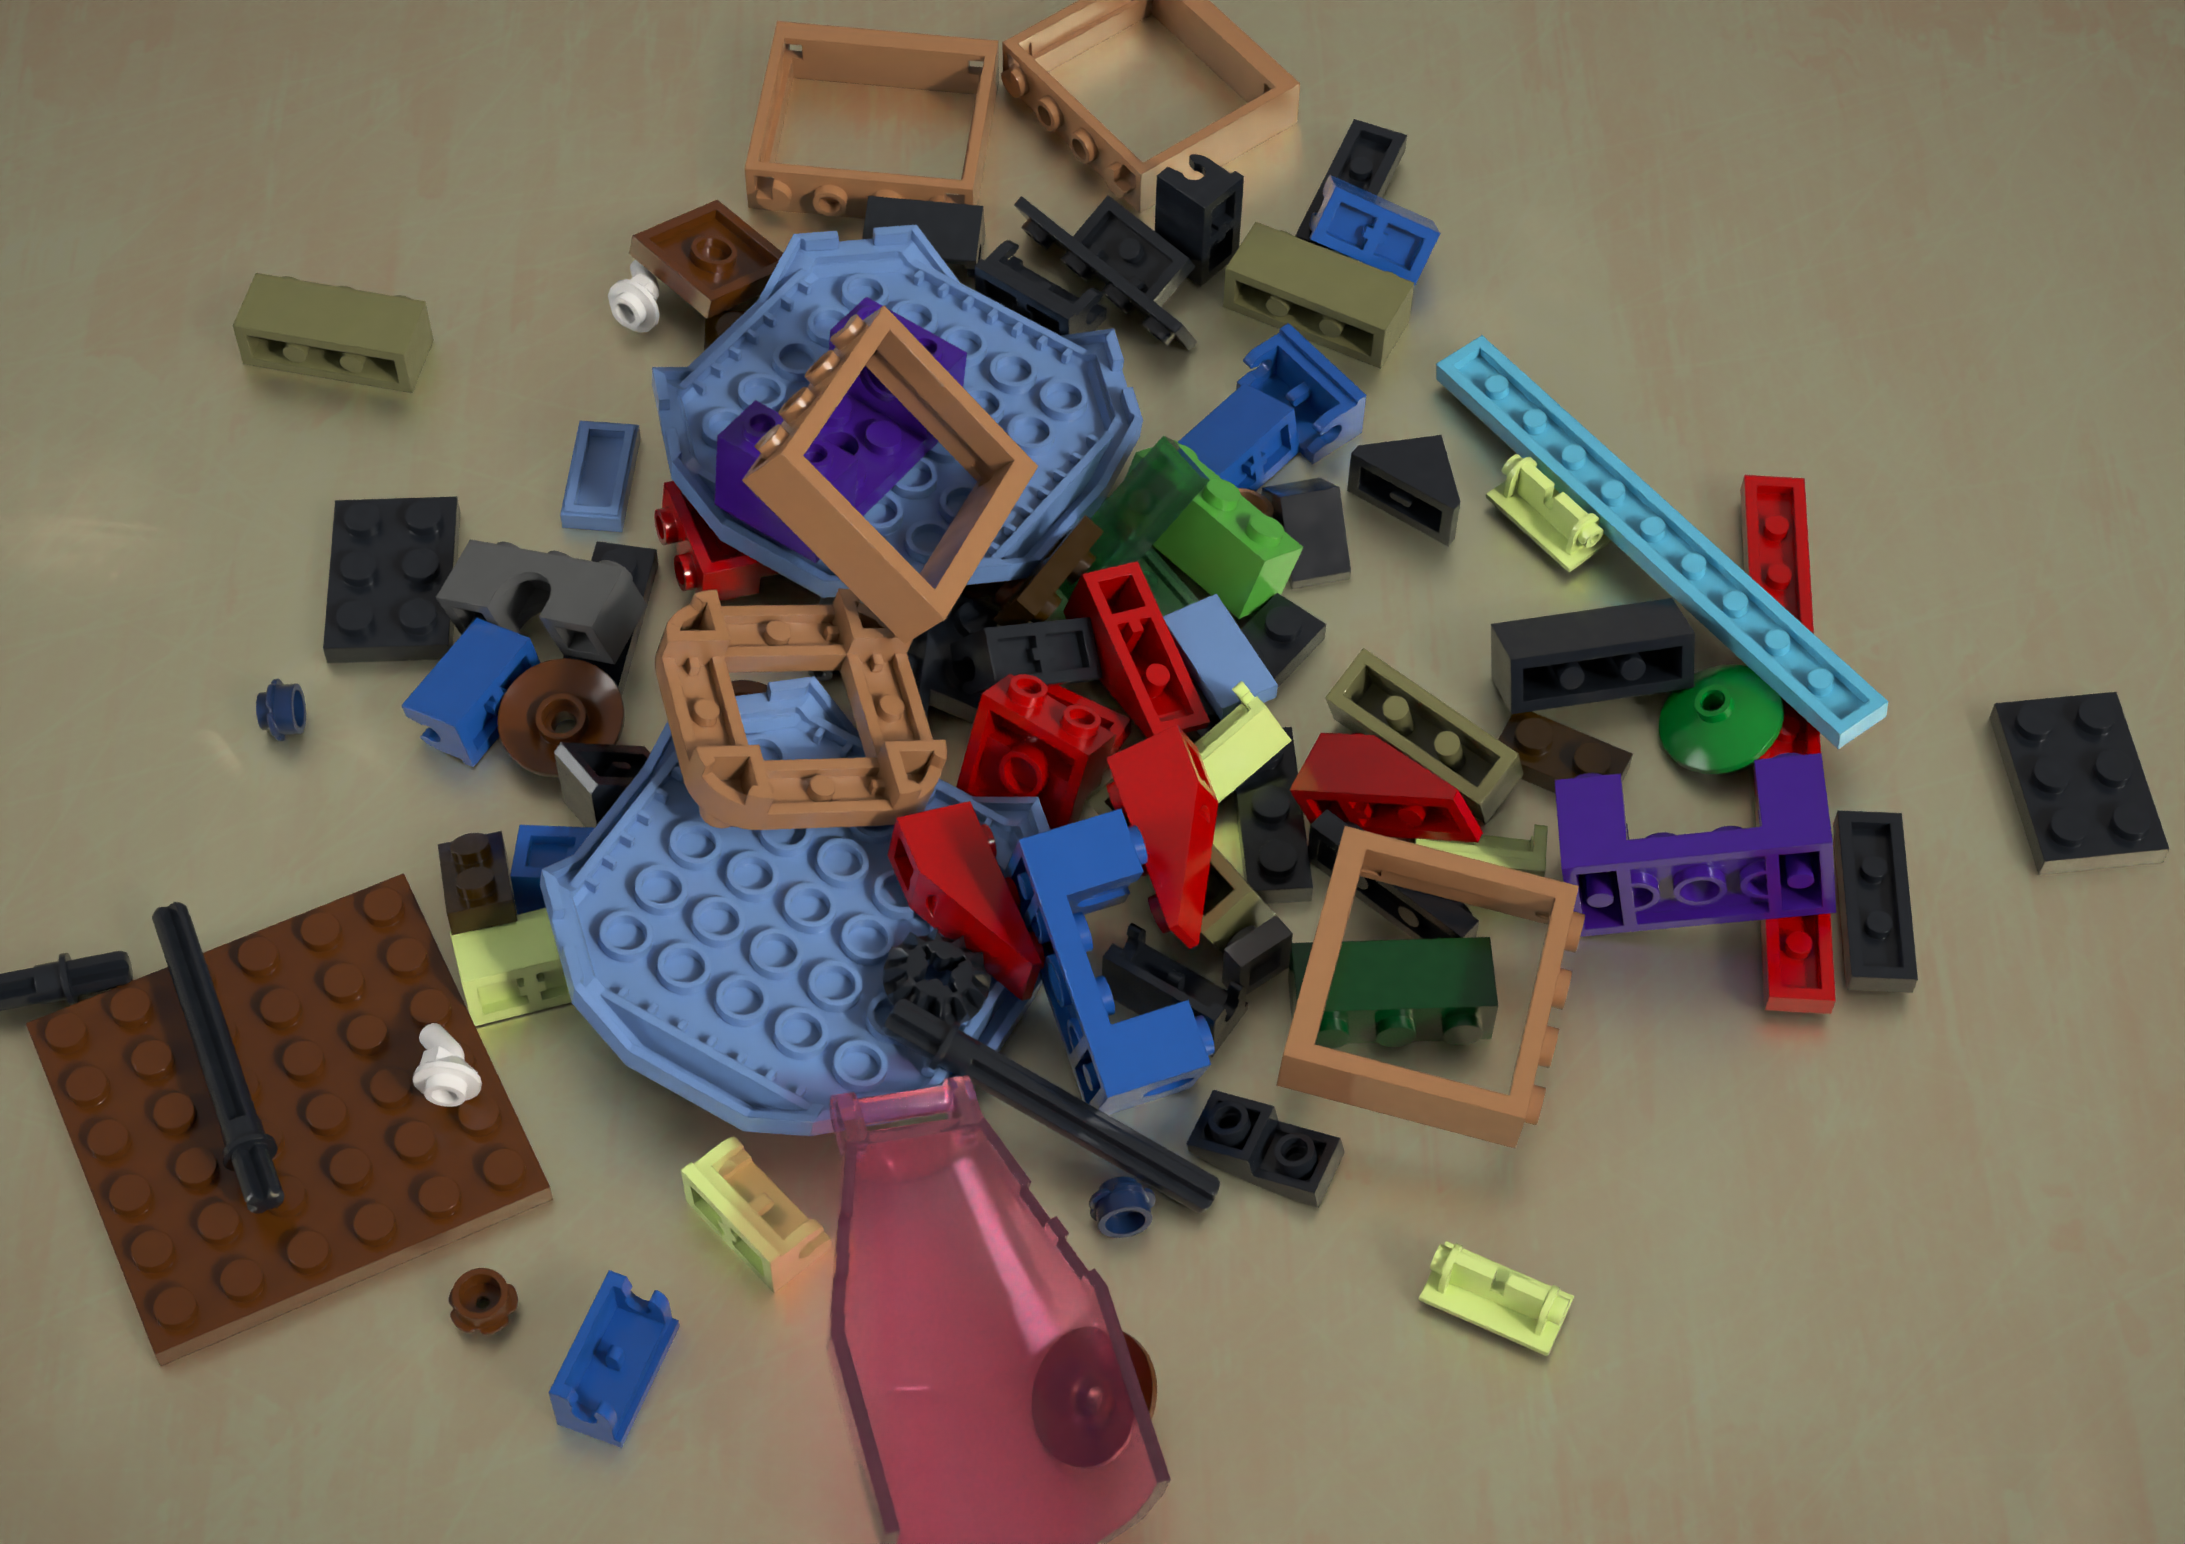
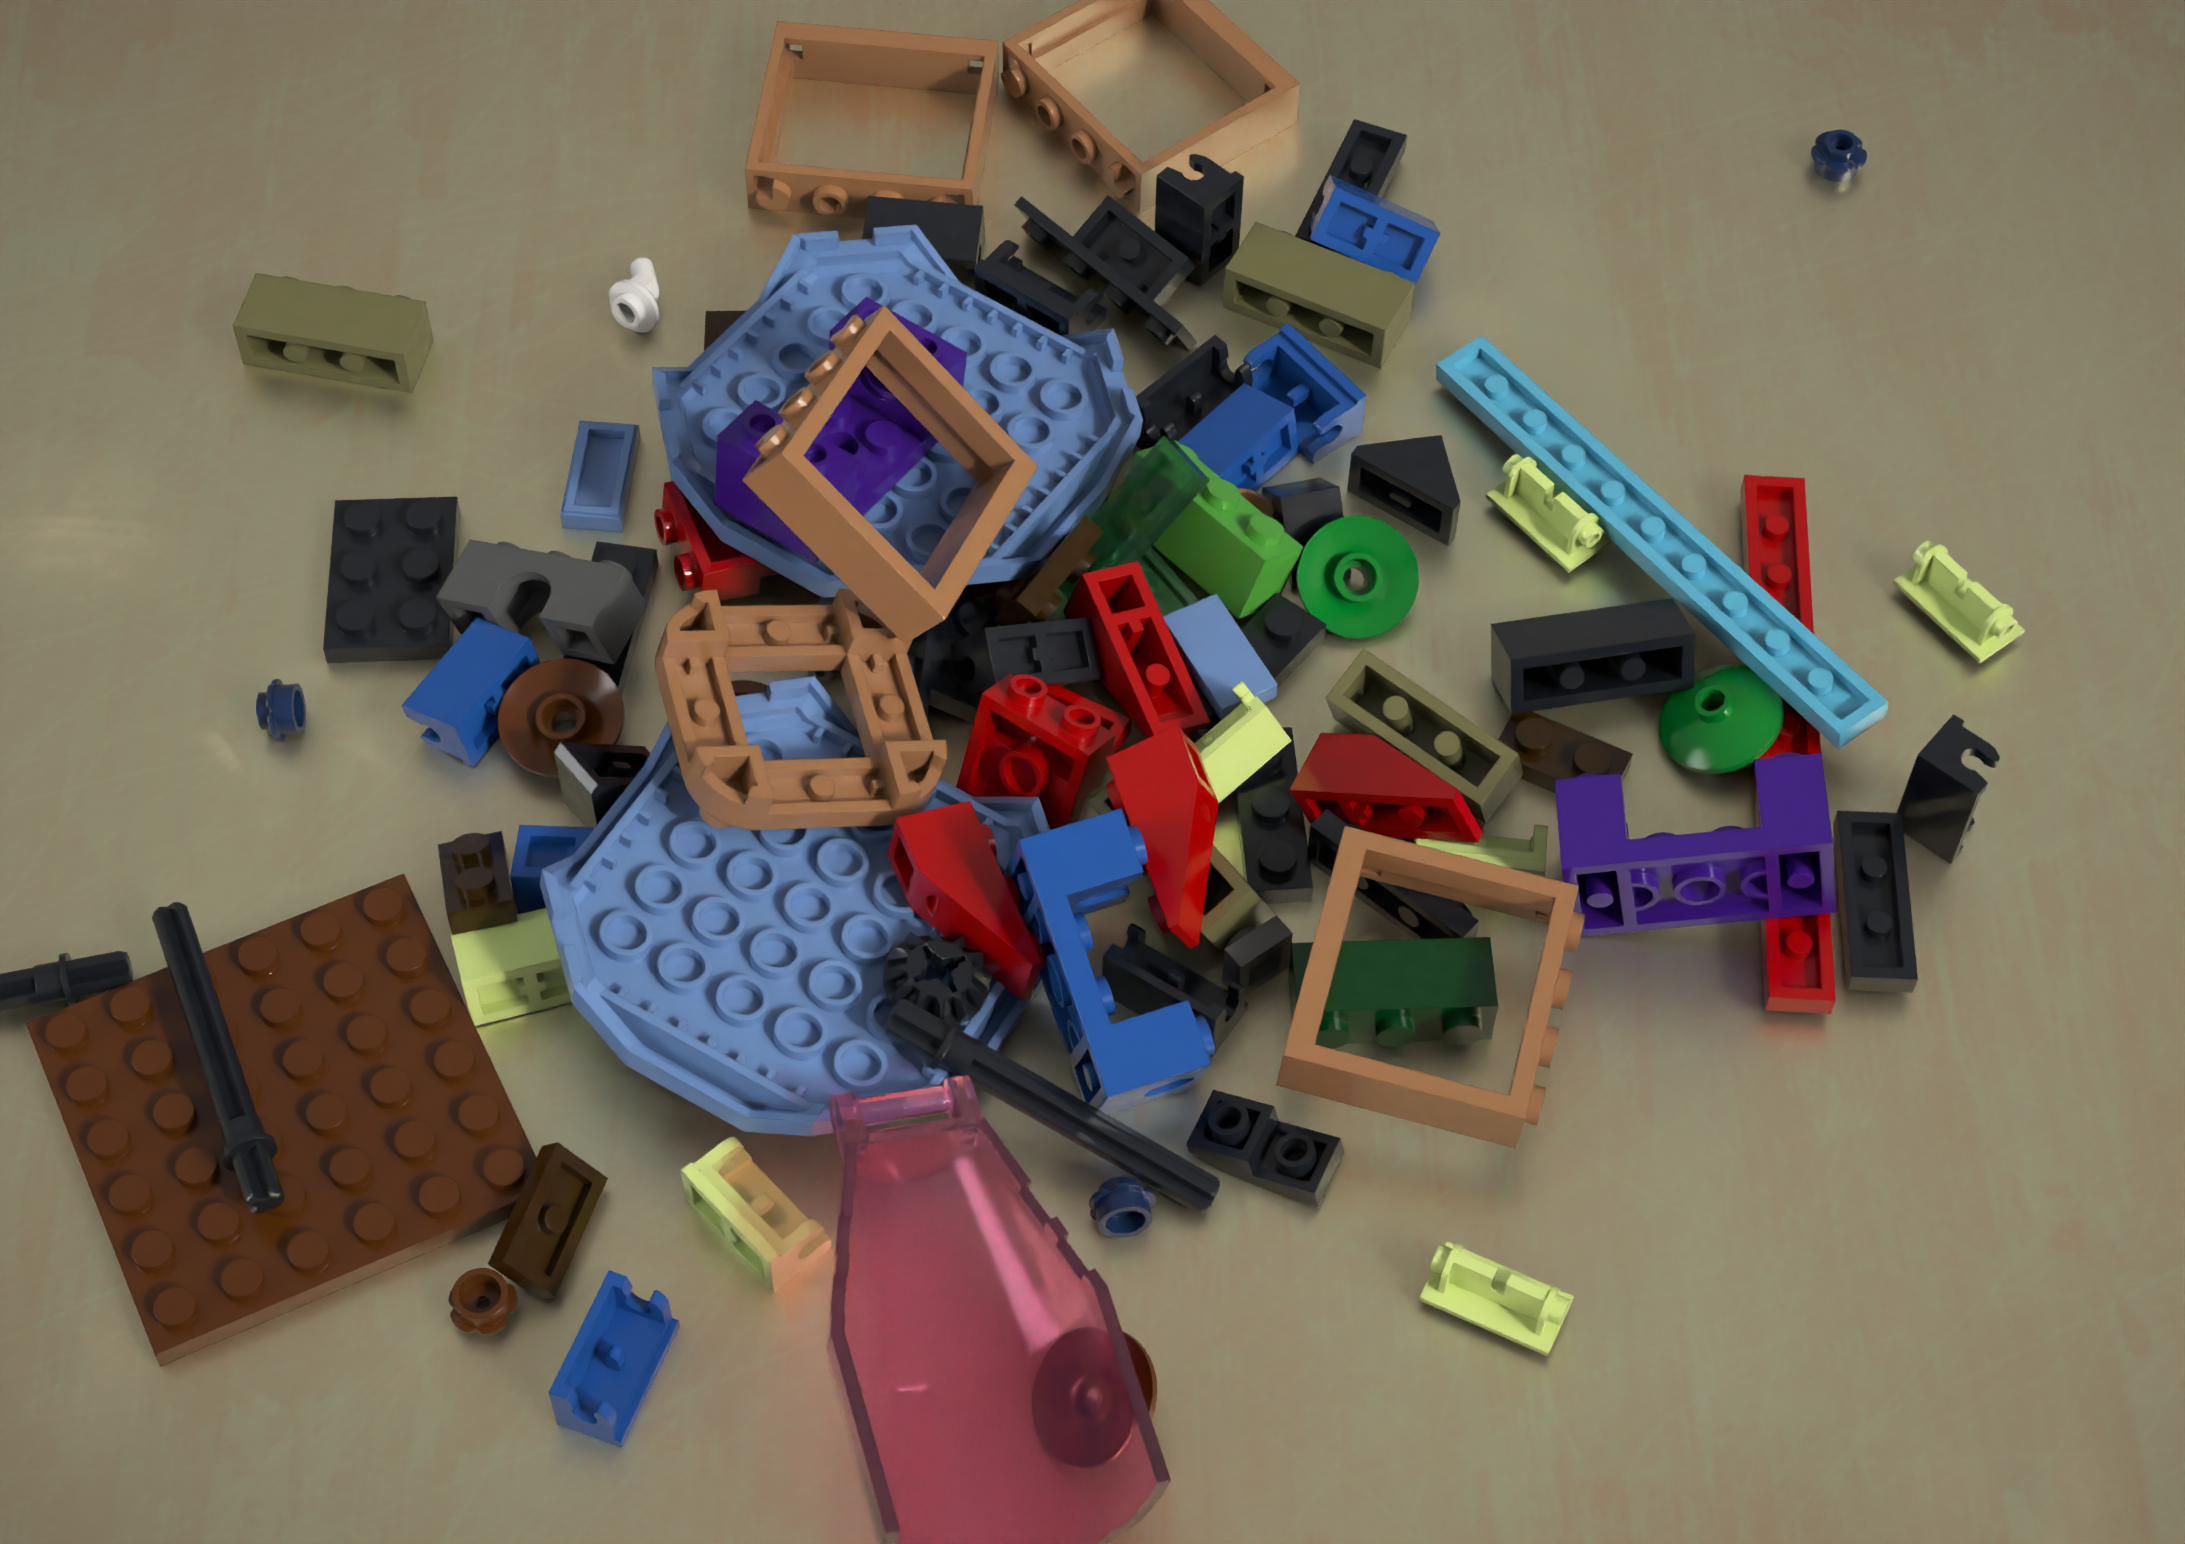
(443, 1071): white plate -> none
(548, 1221): none -> dark brown plate
(708, 257): reddish brown plate -> none
(1188, 393): none -> black hinge
(1387, 570): none -> green dish
(1838, 155): none -> dark blue plate
(1943, 791): none -> black hinge
(1958, 604): none -> yellowish green hinge
(2078, 783): black plate -> none

